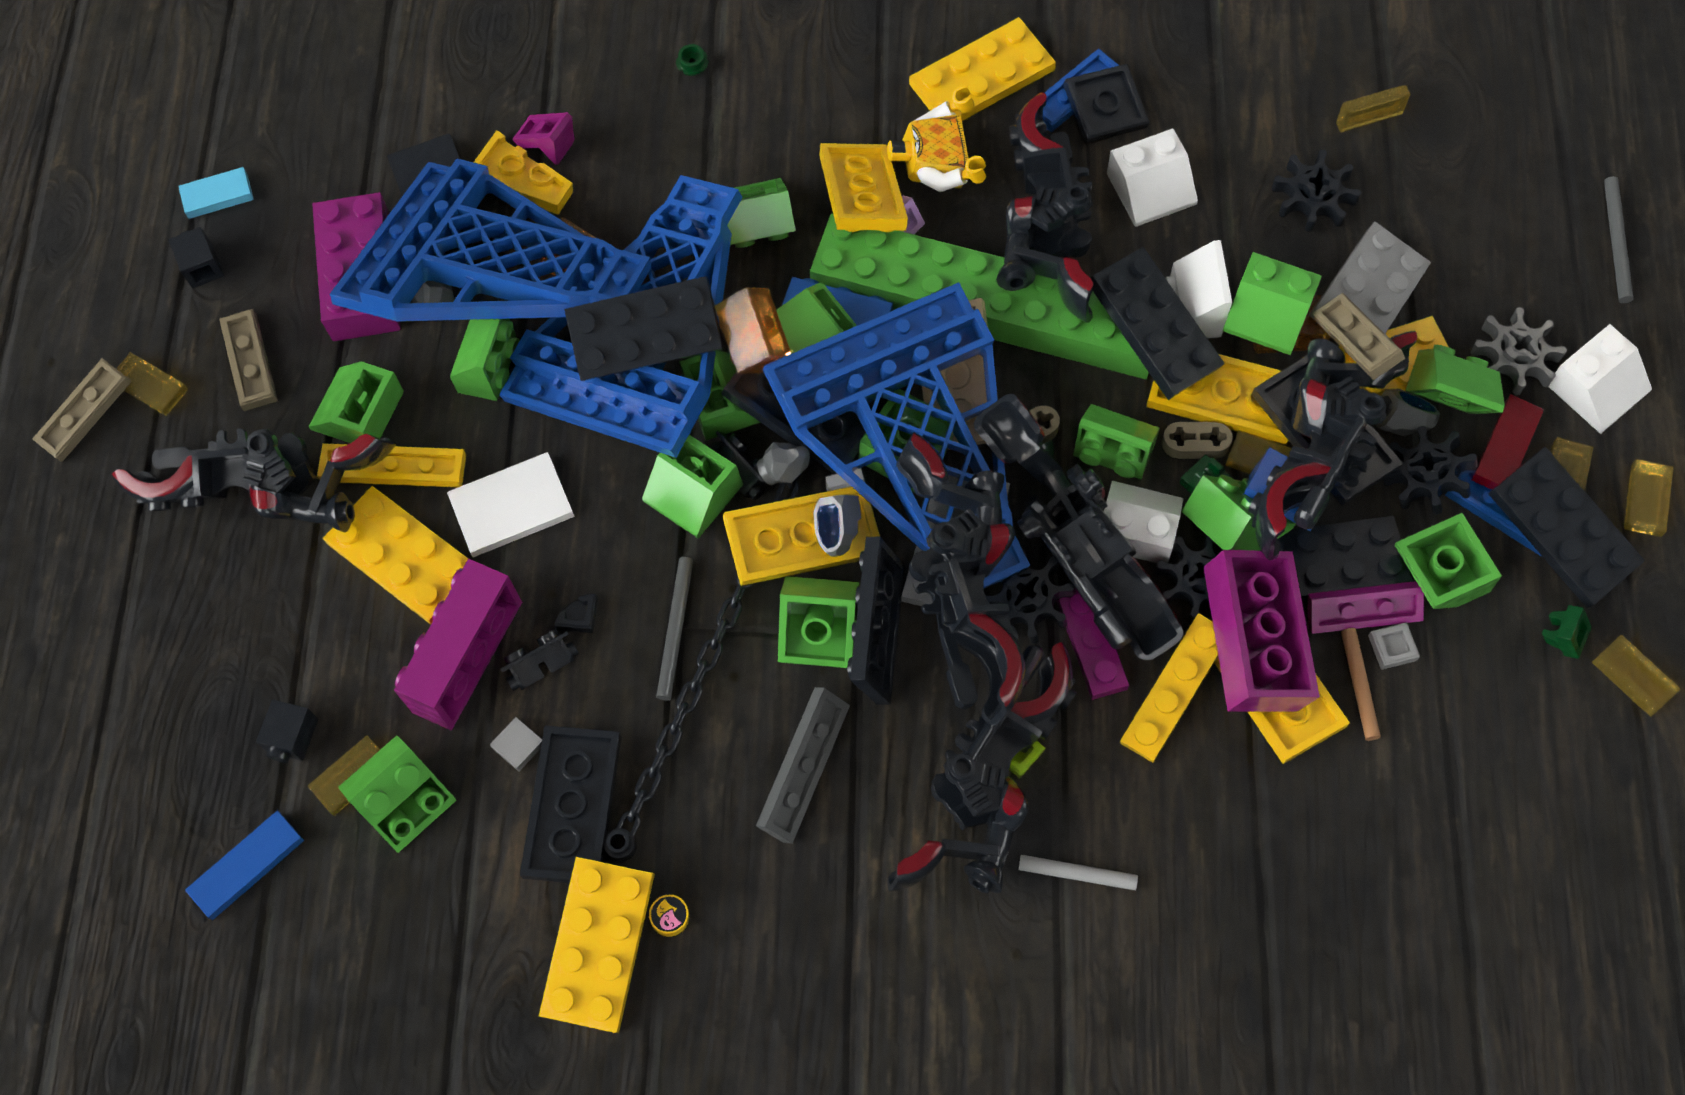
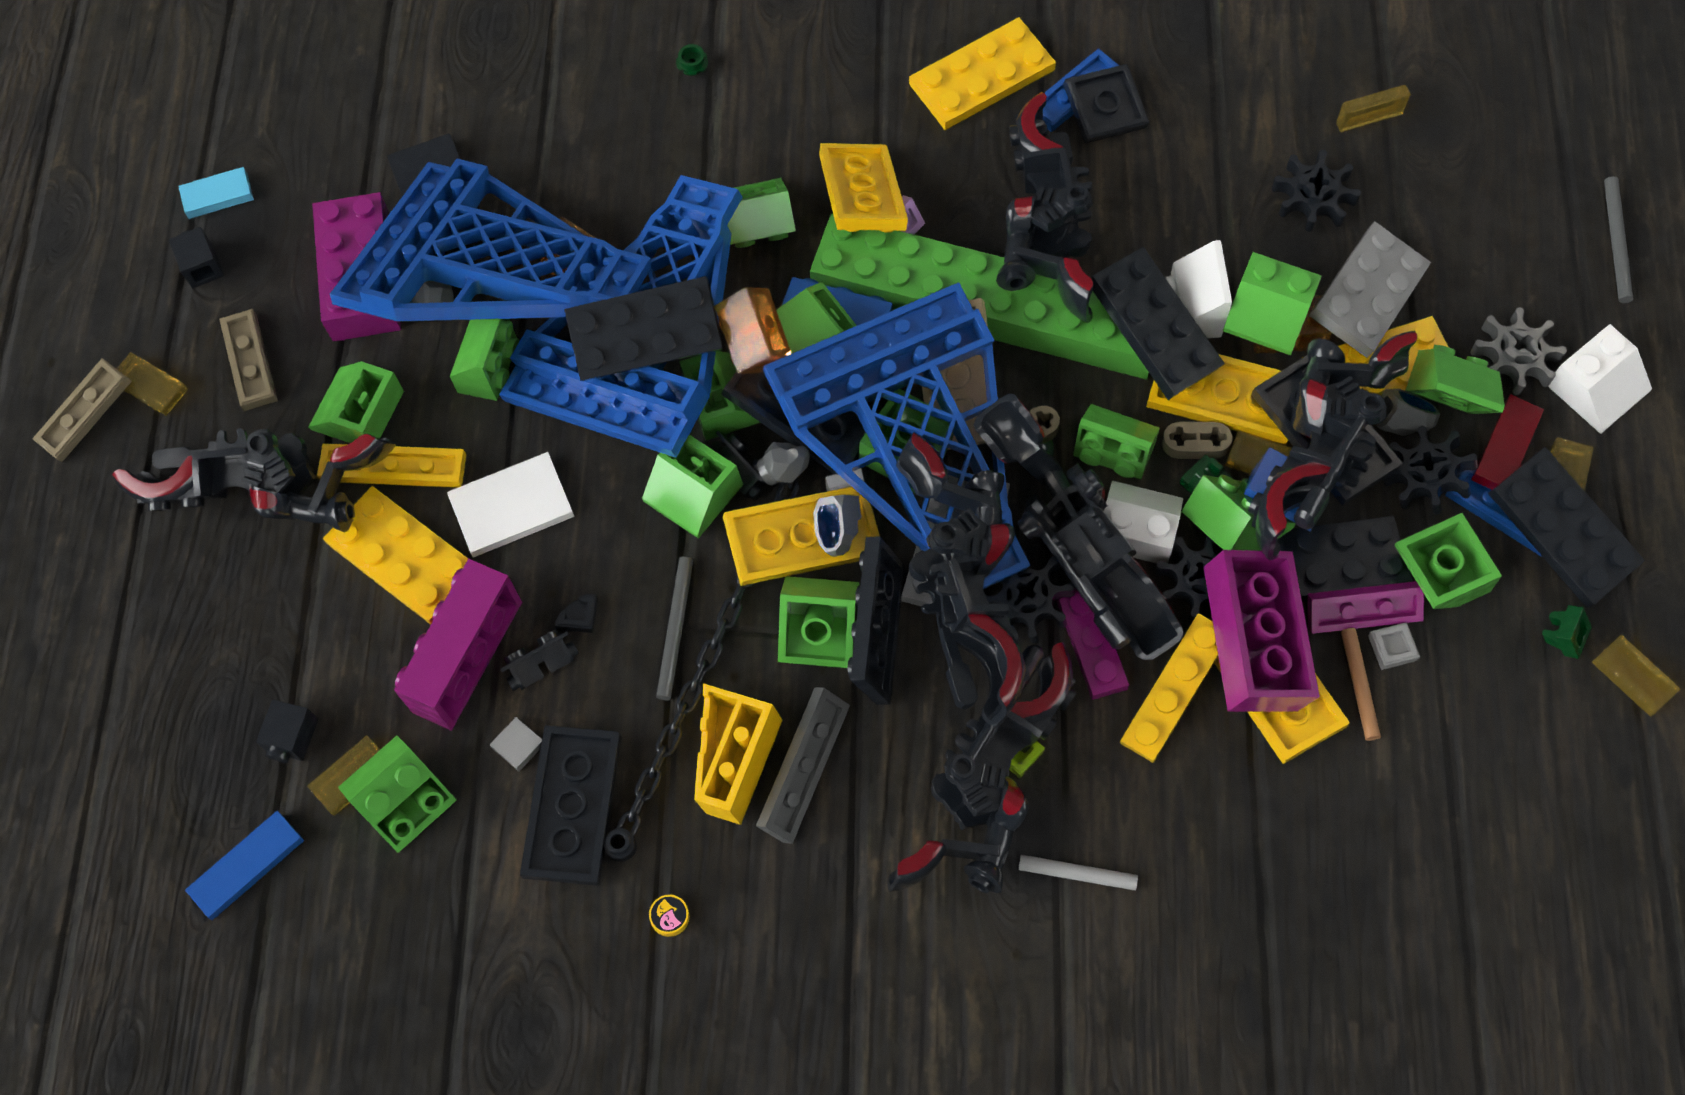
(524, 175): yellow wing -> none
(549, 132): magenta slope -> none
(597, 945): yellow plate -> none
(732, 751): none -> yellow wedge
(937, 147): torso -> none
(1152, 177): white slope -> none
(1358, 336): dark tan tile -> none
(1648, 498): clear yellow tile -> none

